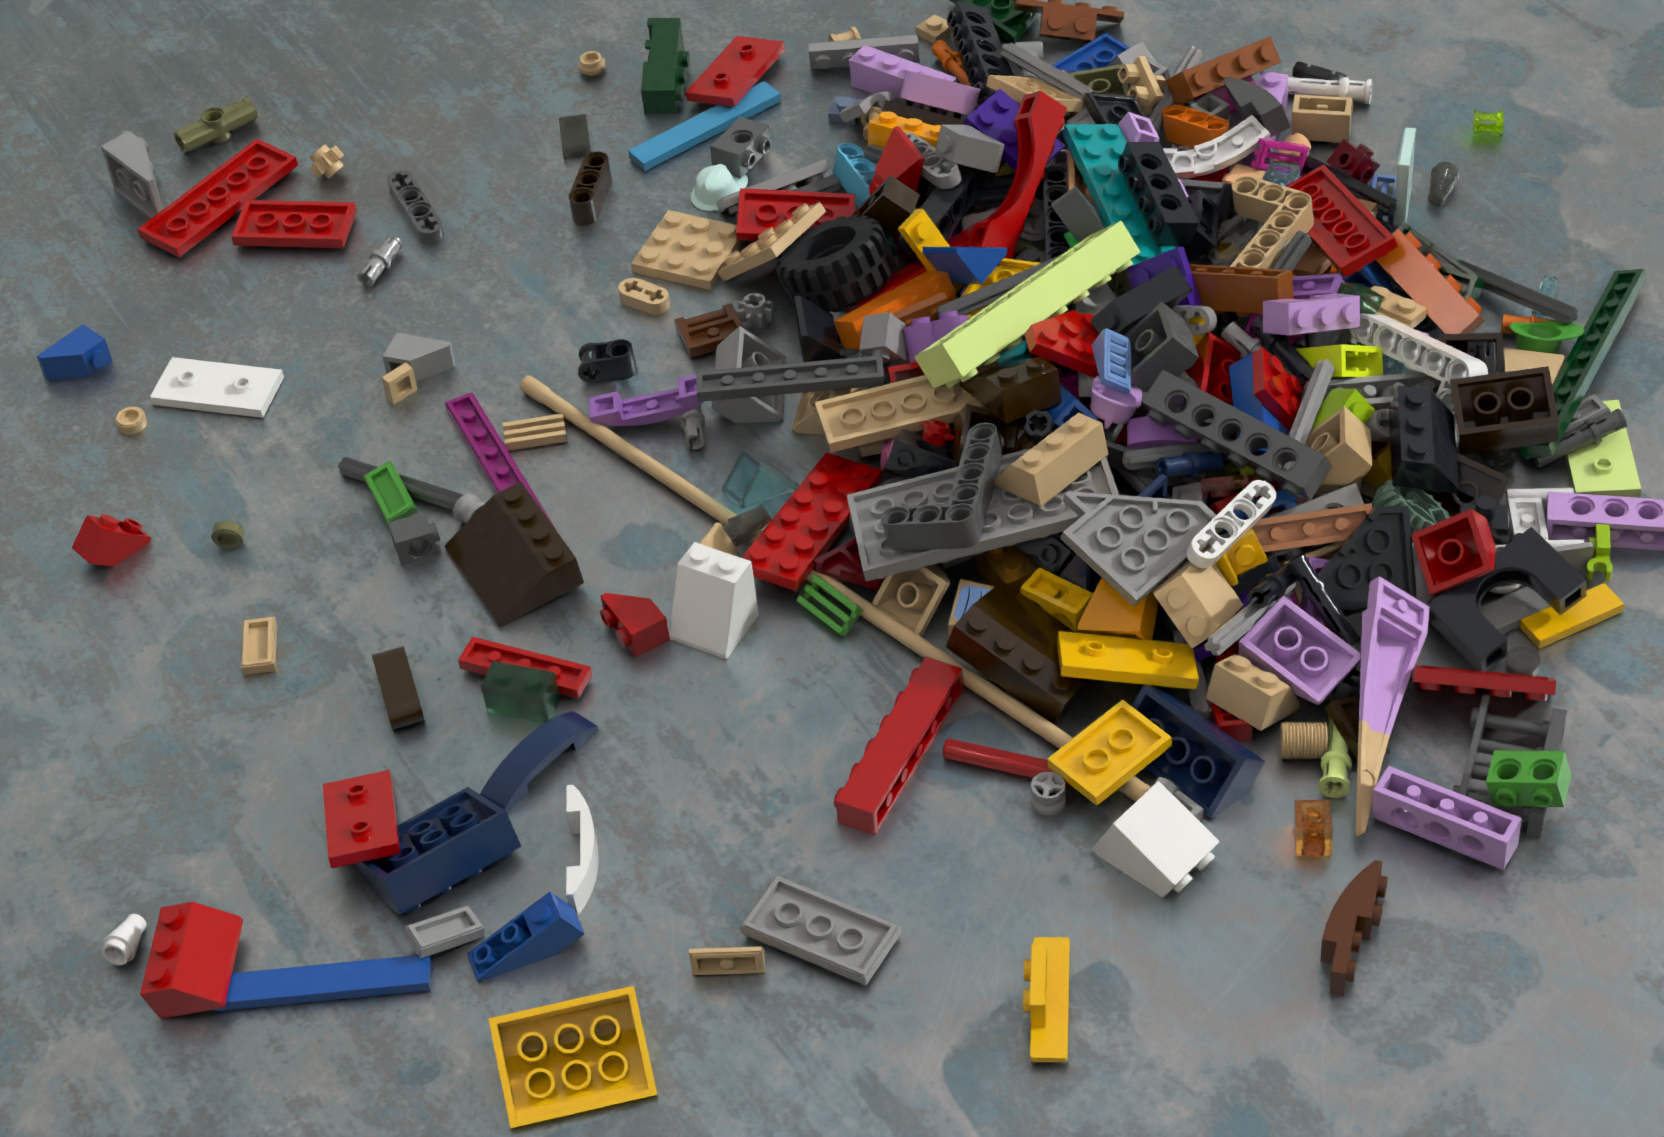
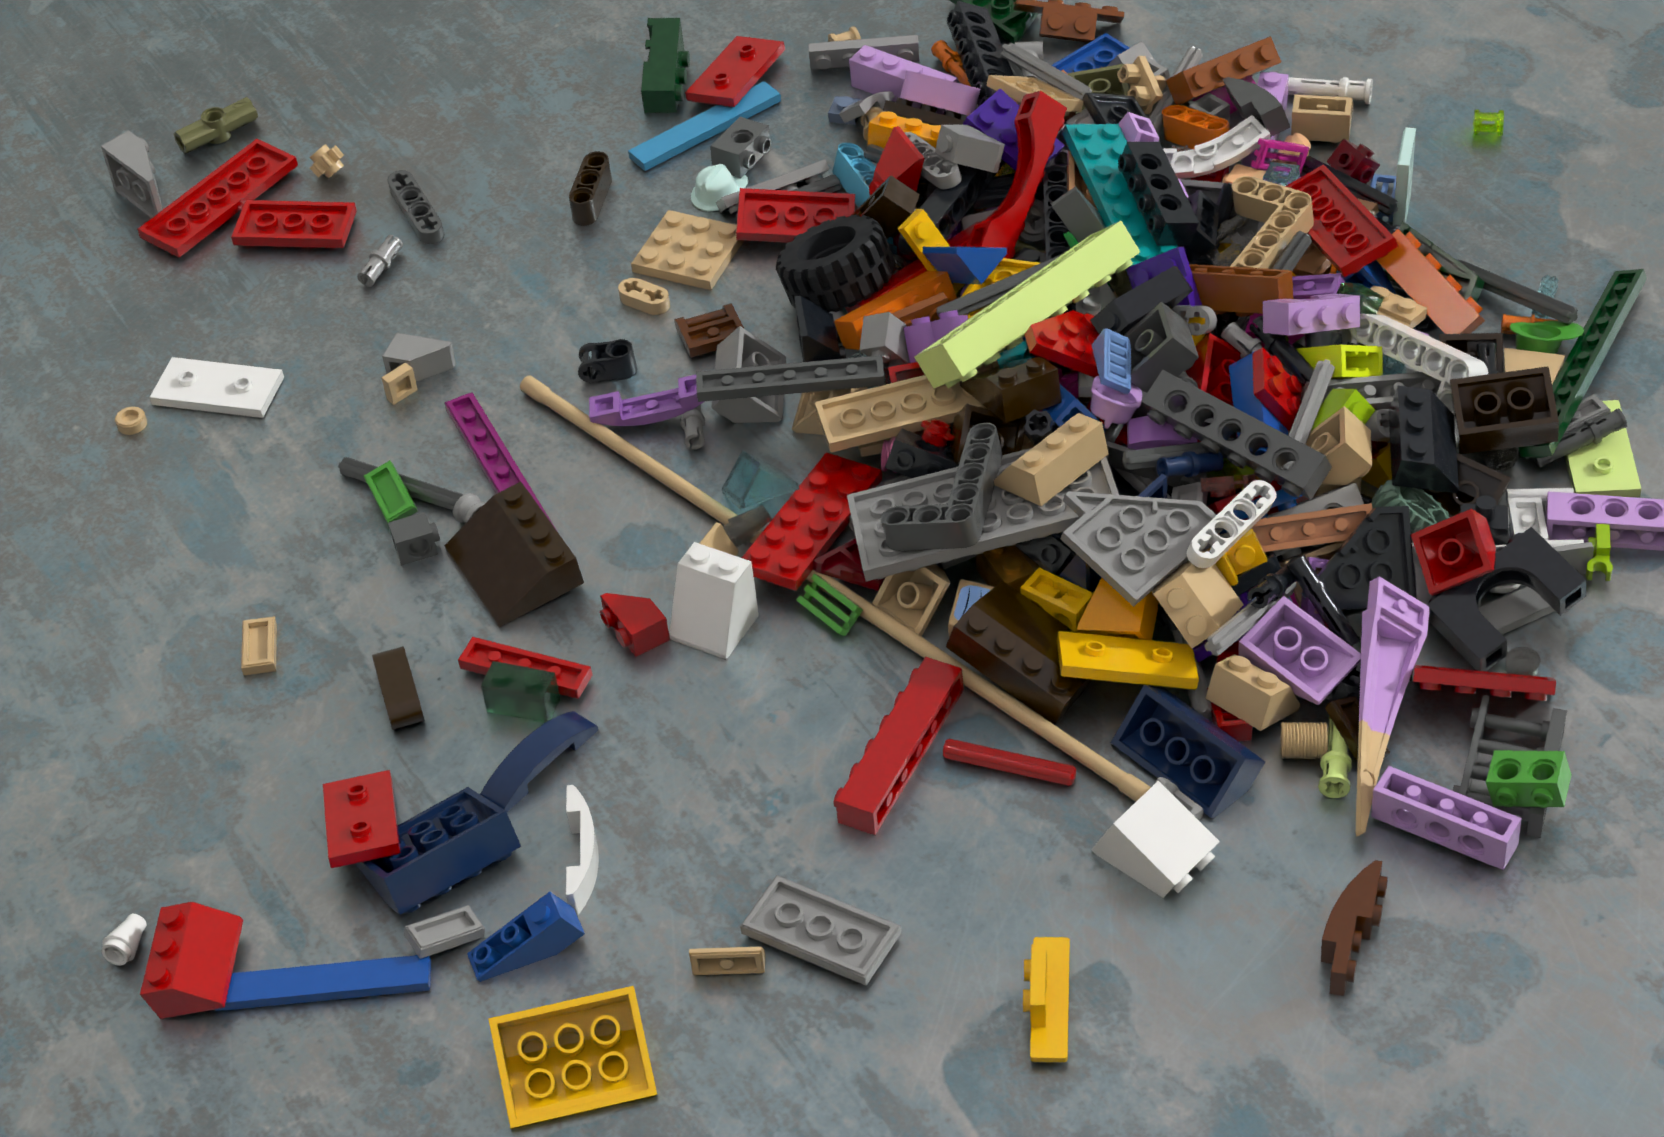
(75, 355): blue slope -> none
(109, 540): red slope -> none
(227, 534): olive tile -> none
(534, 432): tan tile -> none
(574, 136): clear smoke tile -> none
(591, 63): tan plate -> none
(755, 311): light grey gear -> none
(771, 242): tan plate -> none
(933, 29): tan plate -> none
(1044, 785): light grey wheel -> none
(1109, 752): yellow plate -> none
(1302, 70): black axle -> none
(1313, 828): clear orange brick -> none
(1442, 181): clear smoke cone -> none
(1548, 626): yellow tile -> none

